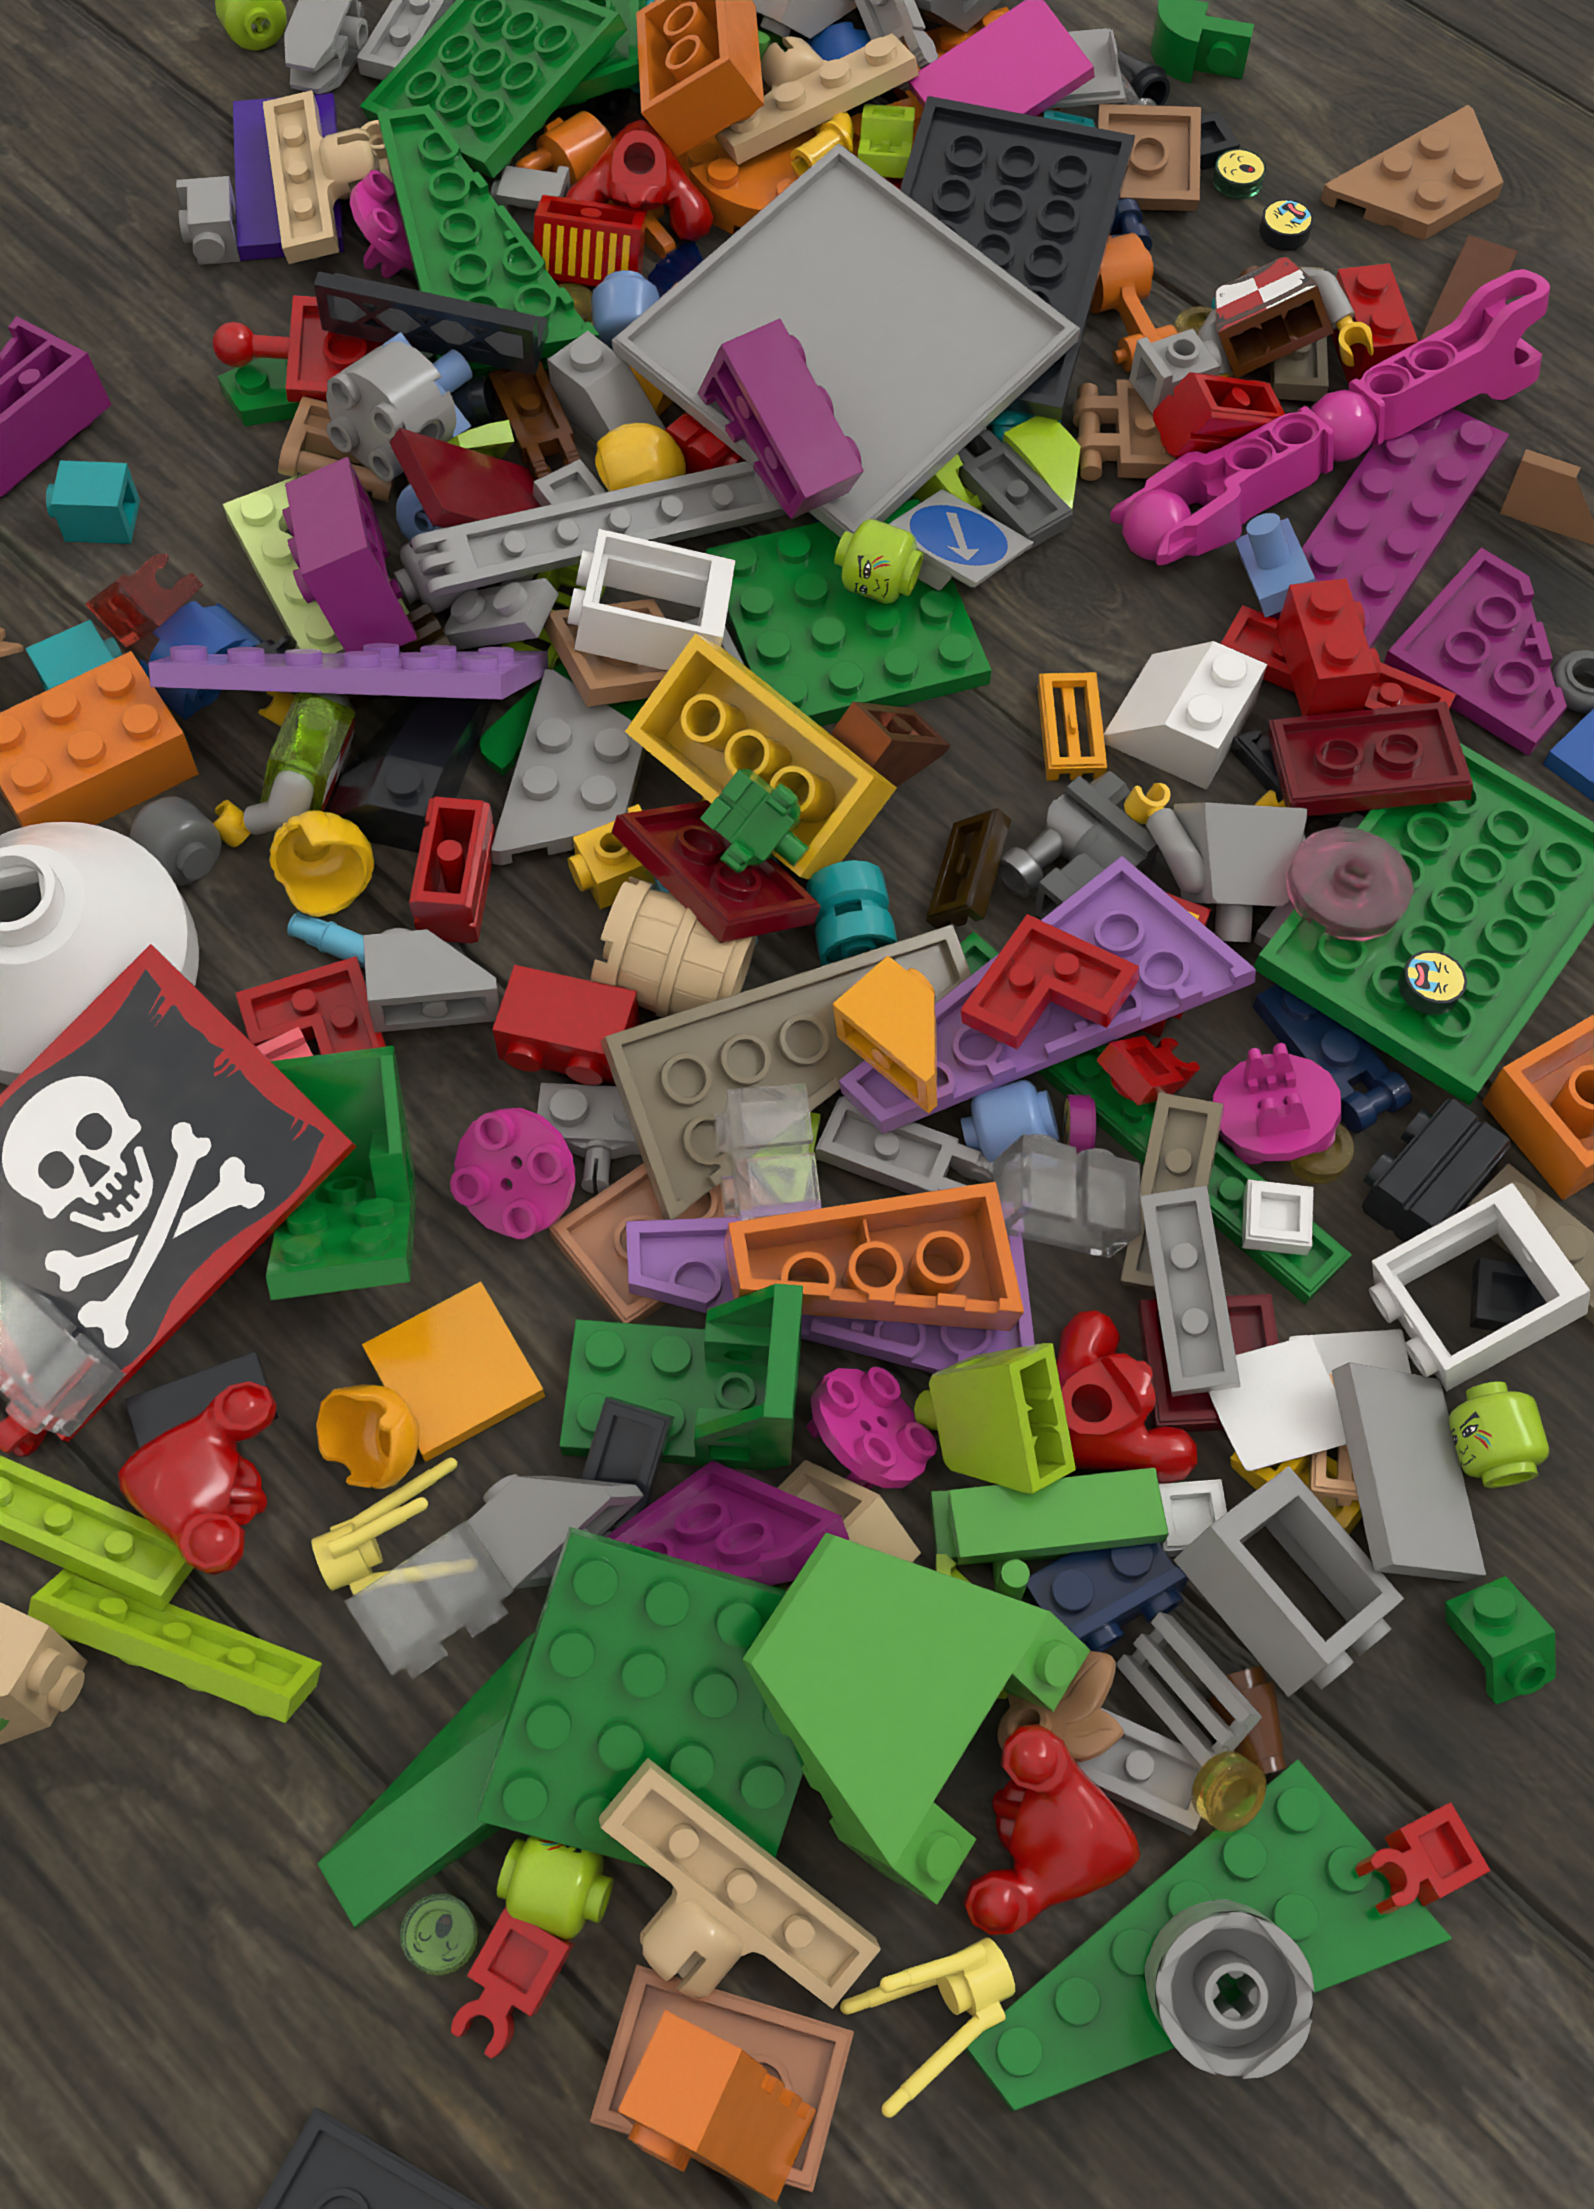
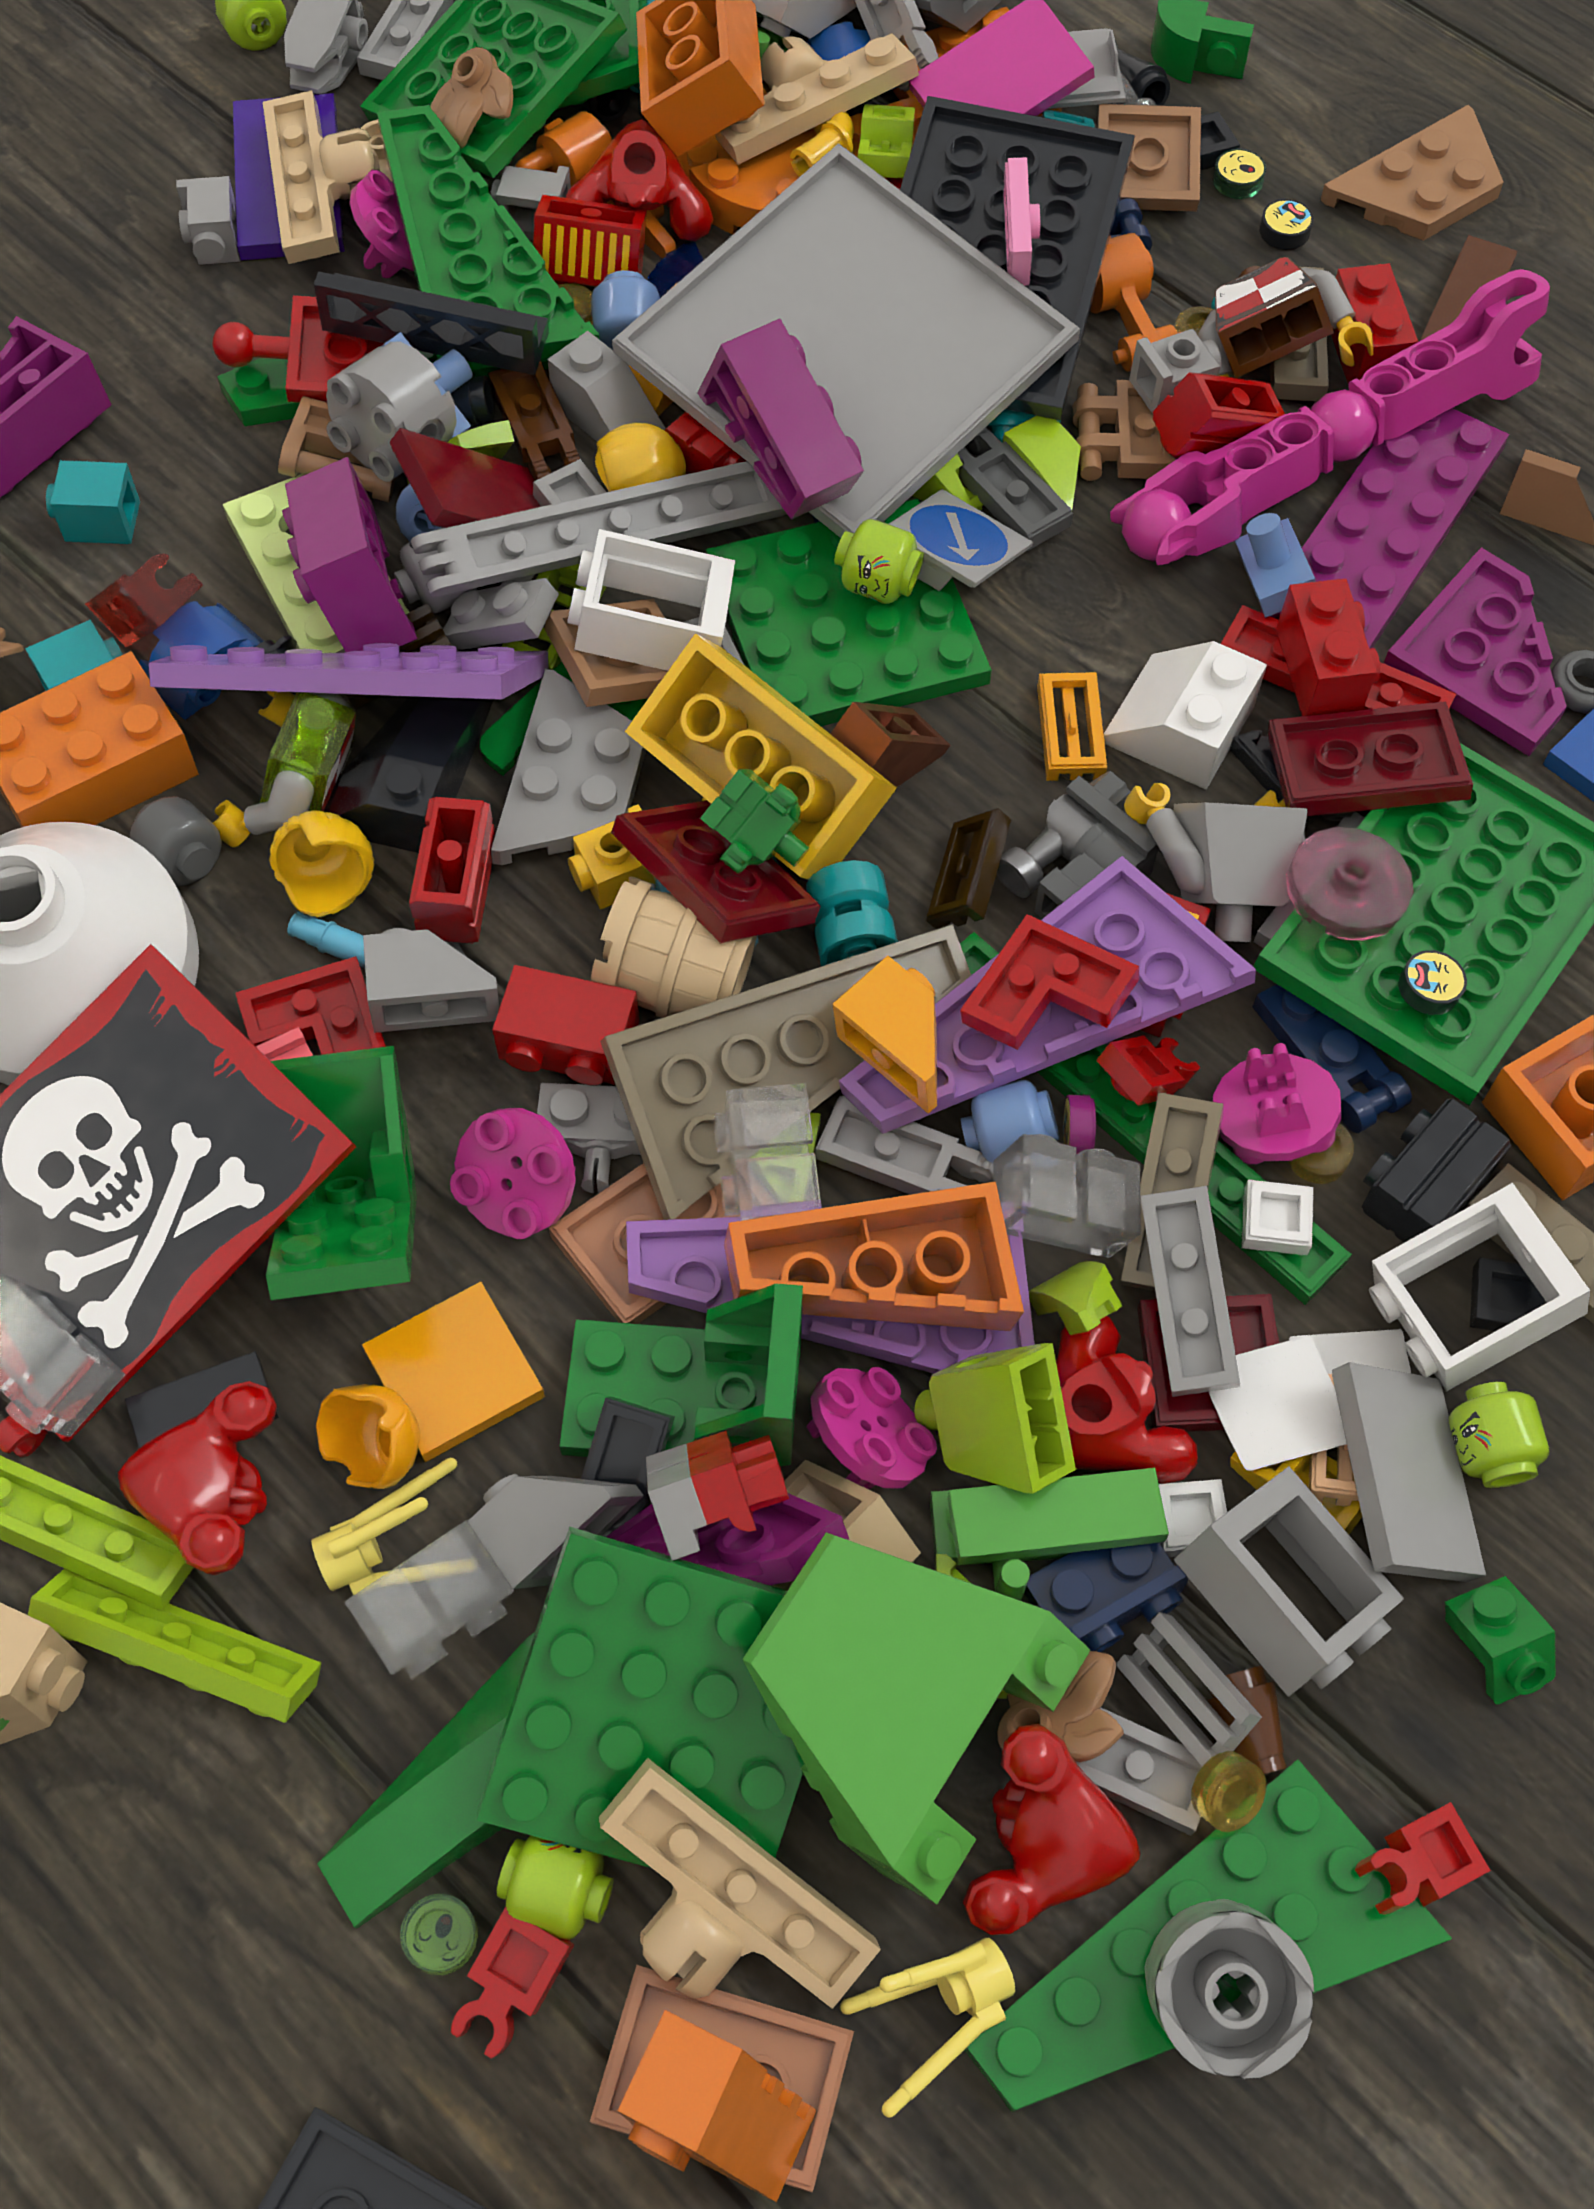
(474, 89): none -> medium nougat plate
(711, 1483): none -> red hips
(1020, 219): none -> bright pink plate
(1078, 1295): none -> lime slope

